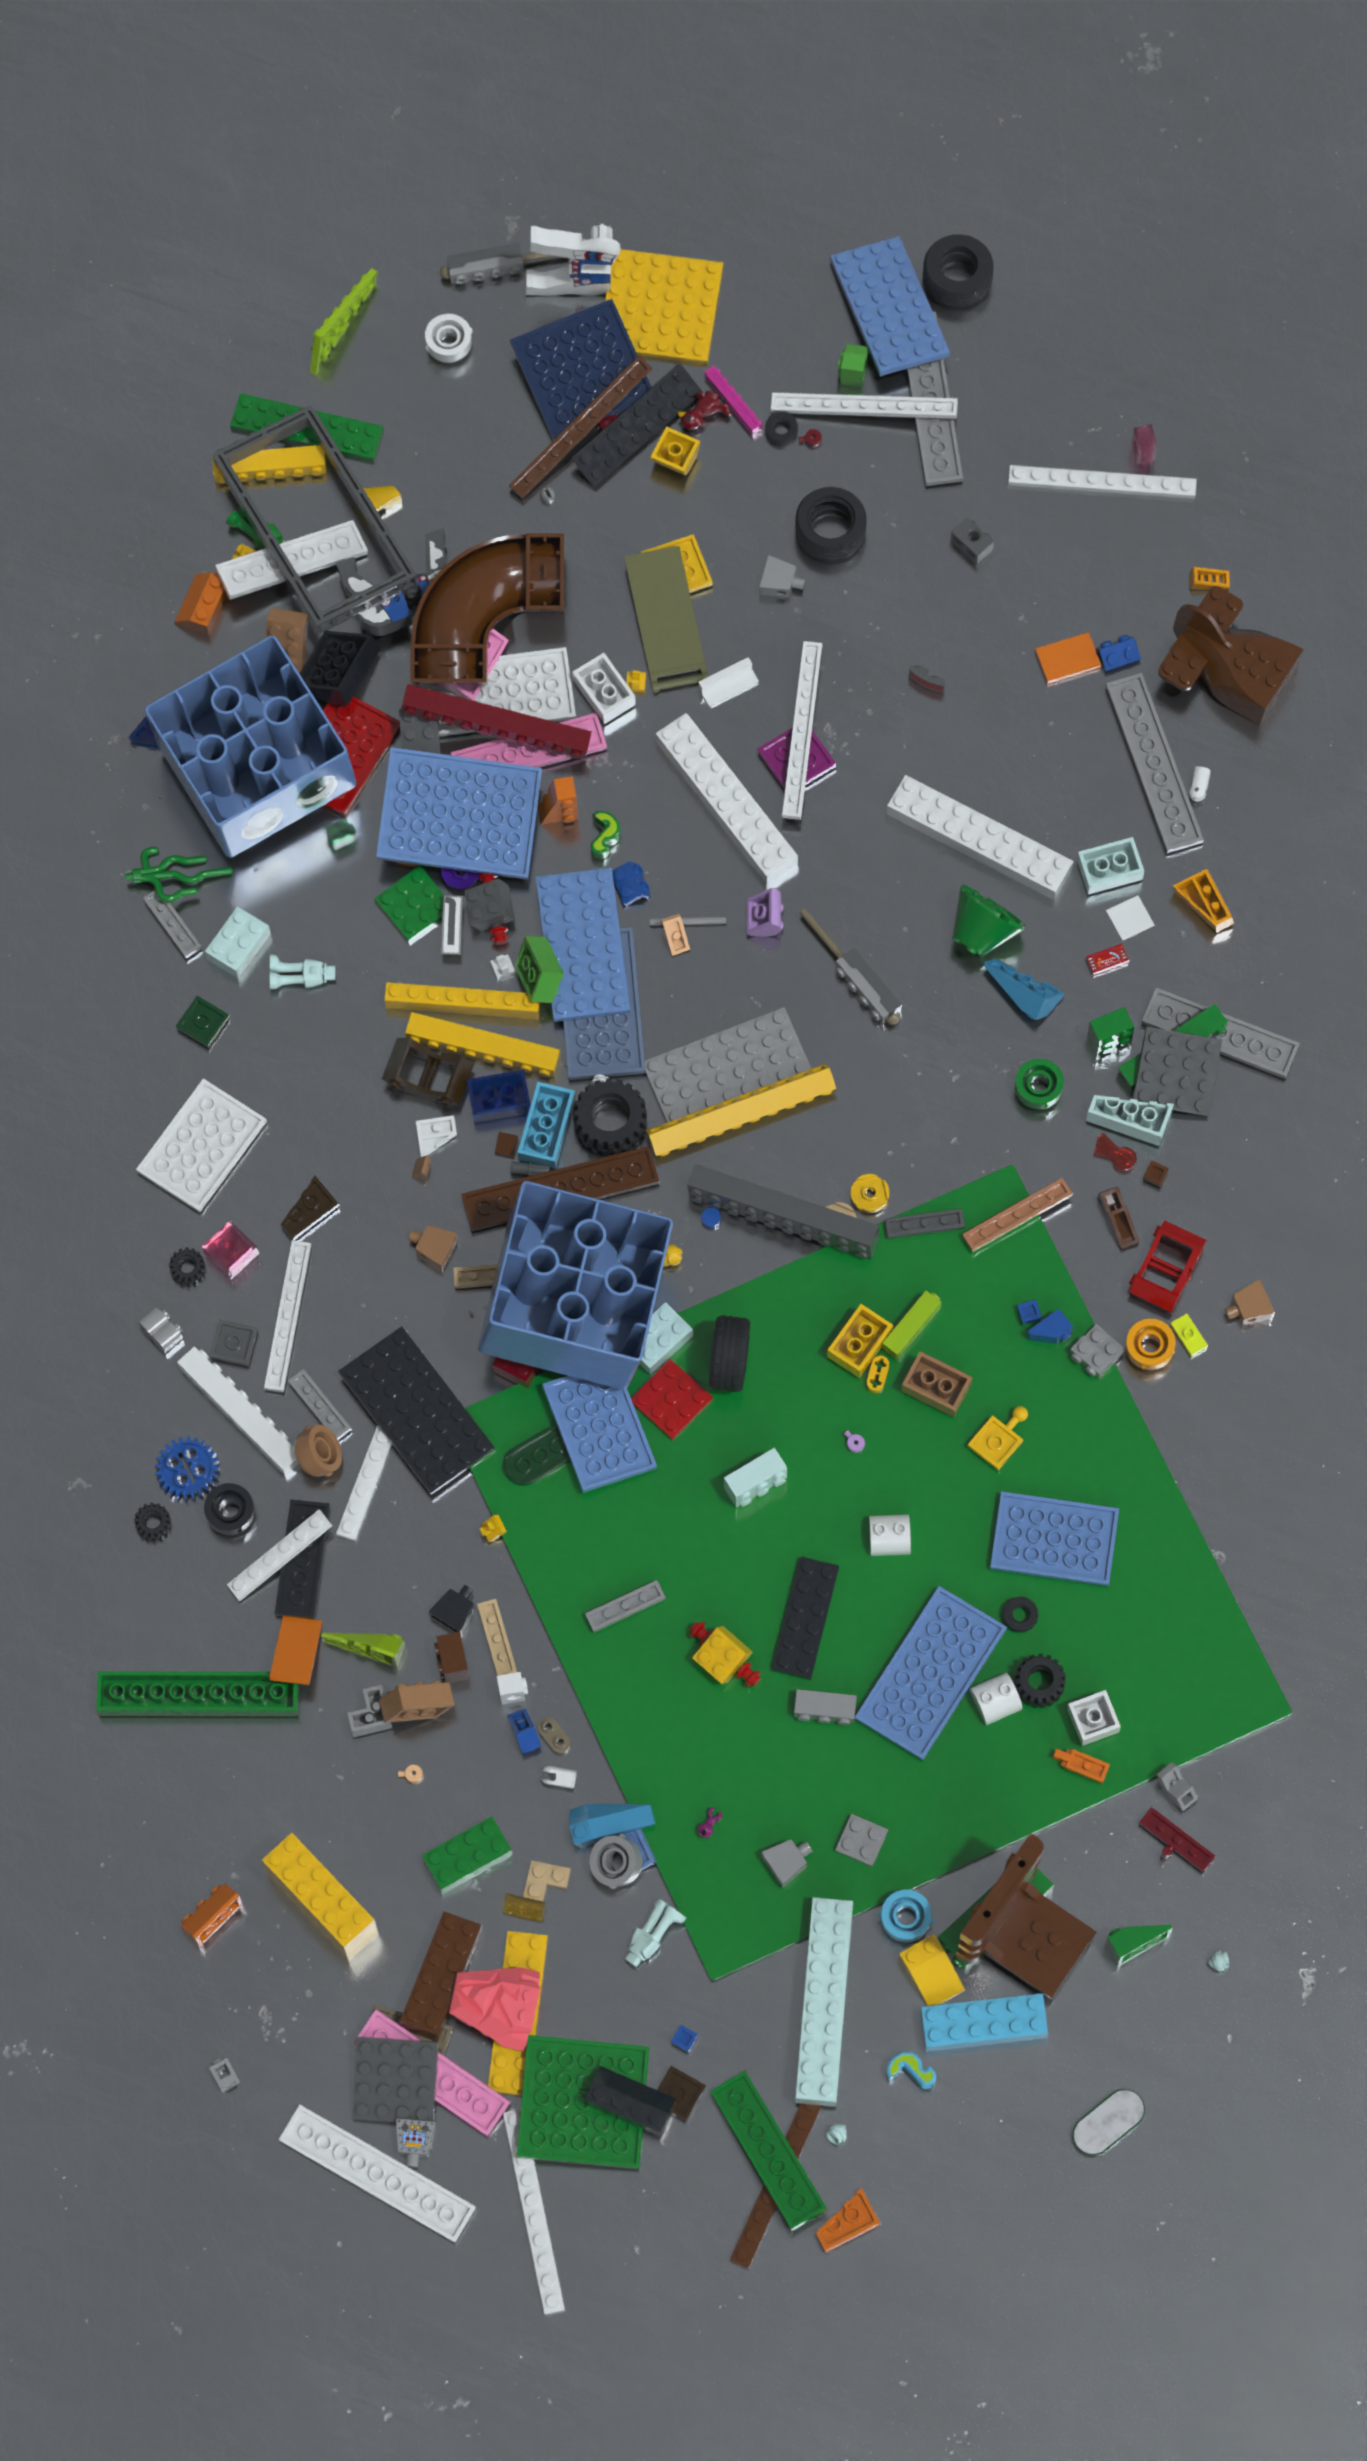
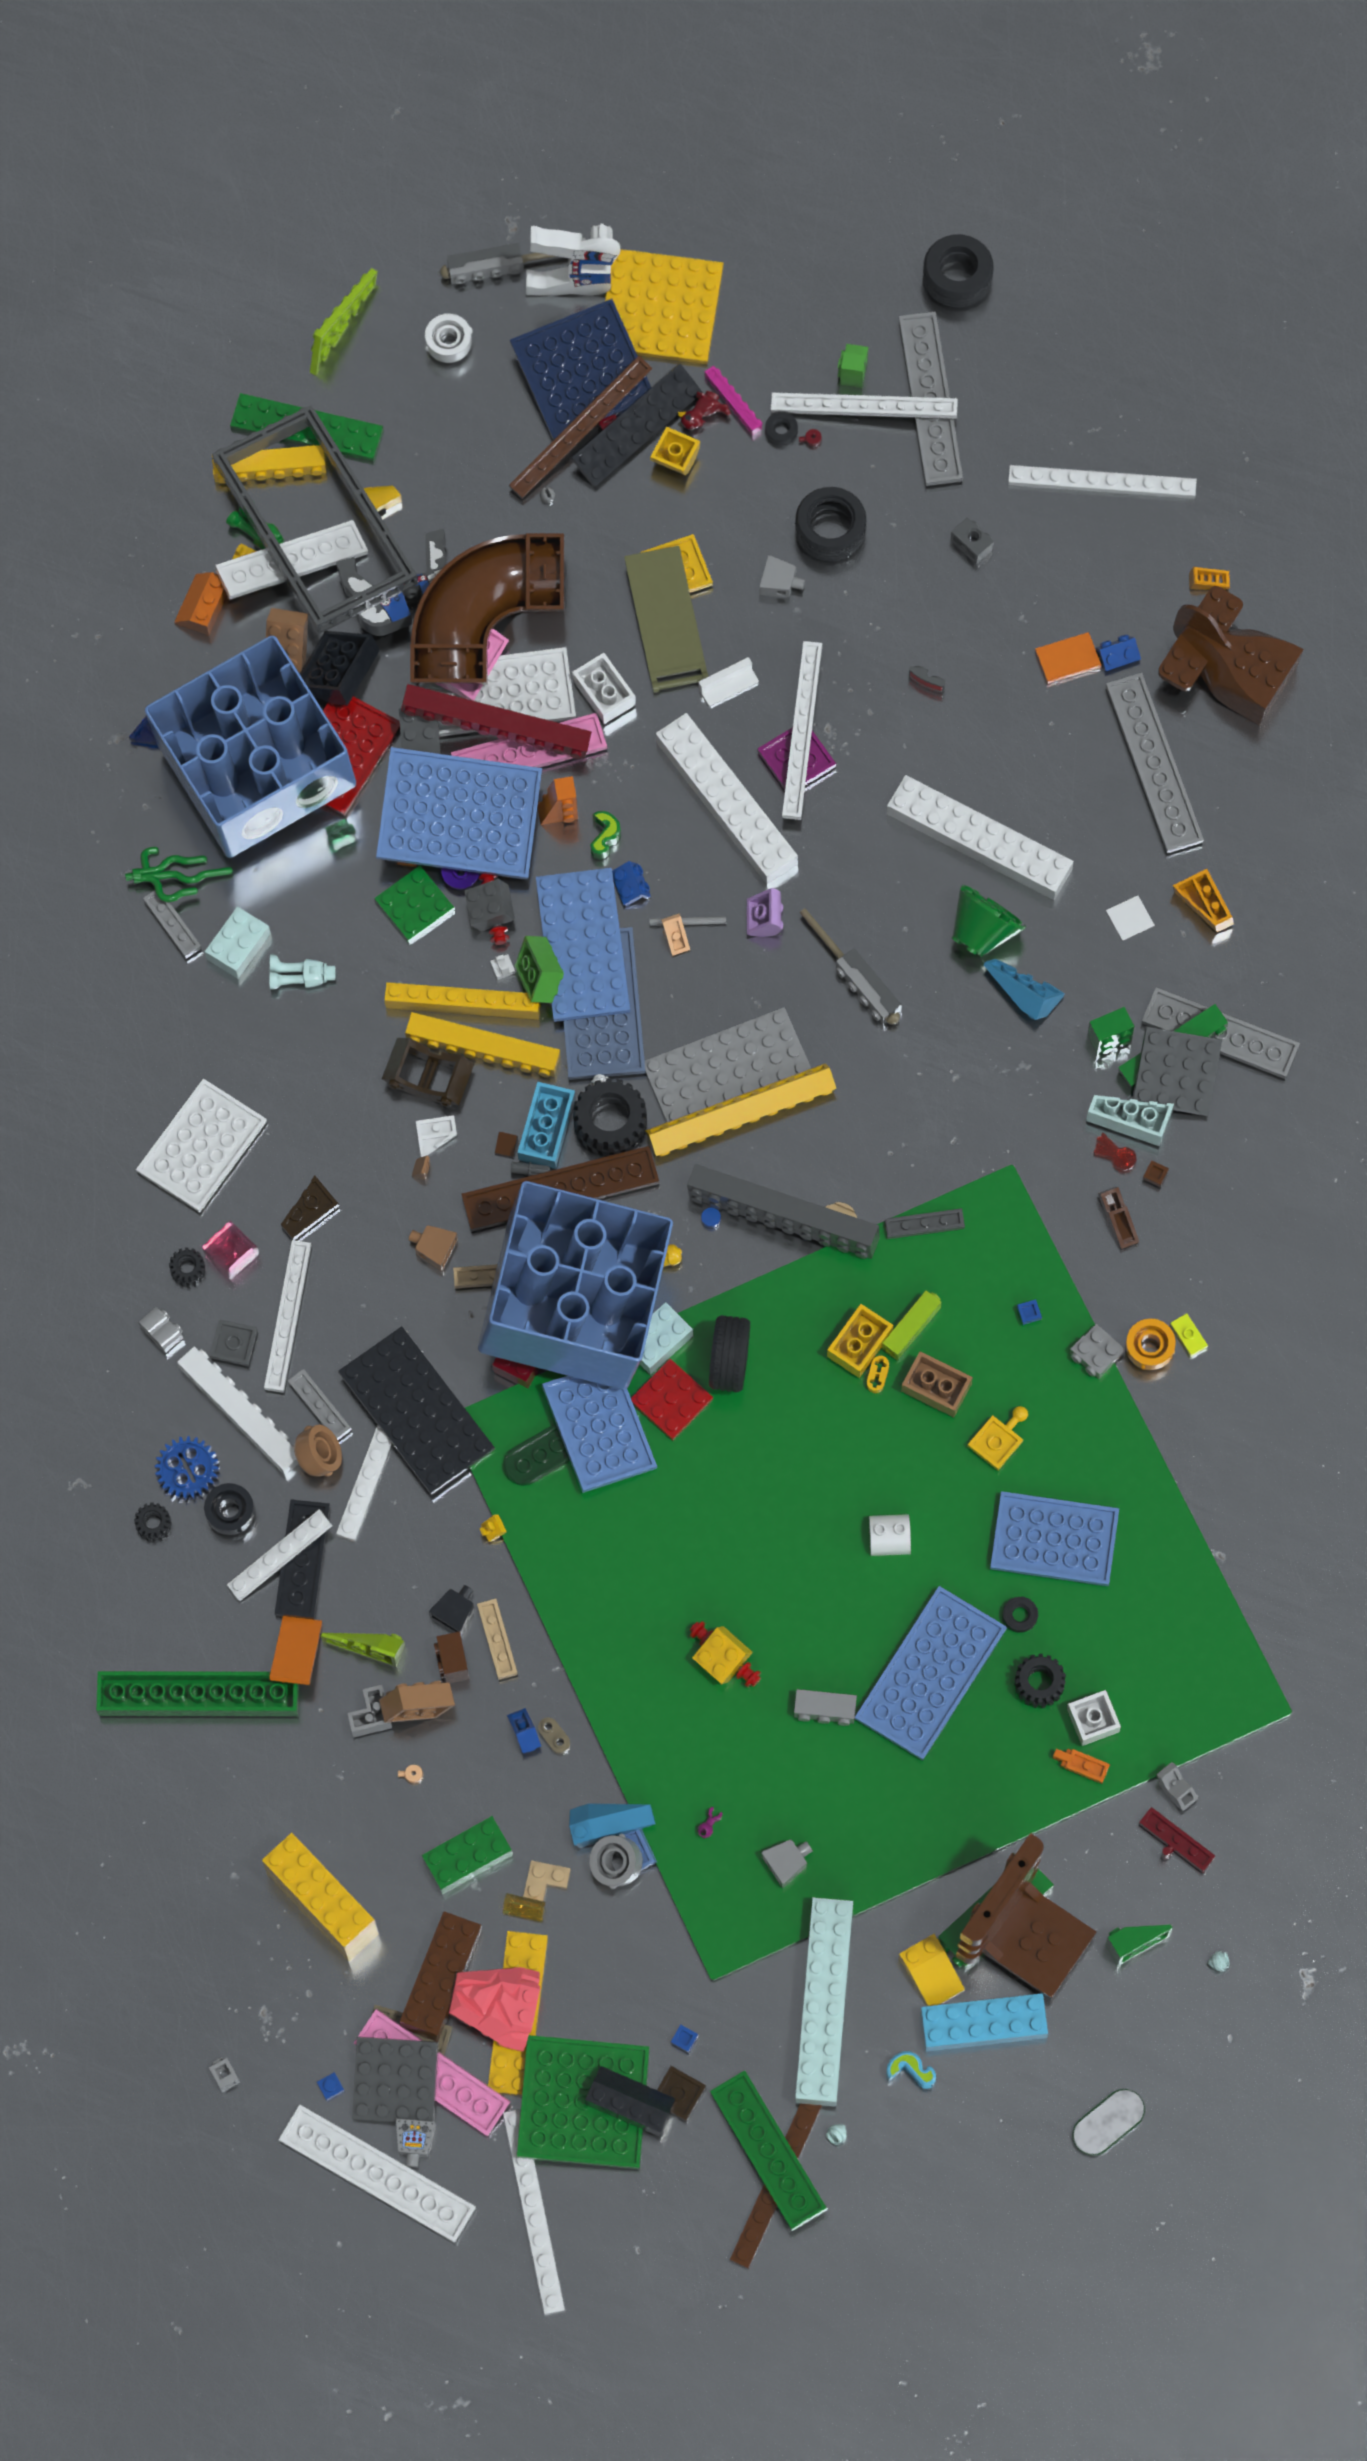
(202, 1021): dark green plate -> none
(211, 1914): orange slope -> none
(330, 2086): none -> blue plate
(452, 925): slope -> none
(499, 1096): clear blue brick -> none
(512, 1688): white brick -> none
(561, 1777): white piece -> none
(625, 1606): light grey plate -> none
(636, 681): yellow tile -> none
(645, 1944): light aqua piece -> none
(755, 1478): light aqua brick -> none
(805, 1618): black plate -> none
(848, 2223): orange wing -> none
(852, 1439): lavender piece -> none
(861, 1840): light grey plate -> none
(864, 1203): yellow plate -> none
(889, 306): medium blue plate -> none
(913, 1901): medium azure piece -> none
(996, 1698): white brick -> none
(1017, 1214): nougat plate -> none
(1044, 1070): green piece -> none
(1051, 1329): blue slope -> none
(1107, 959): red tile -> none
(1110, 865): light aqua brick -> none
(1144, 444): clear pink brick -> none
(1154, 1293): red window -> none
(1200, 783): white piece -> none
(1251, 1304): medium nougat torso -> none

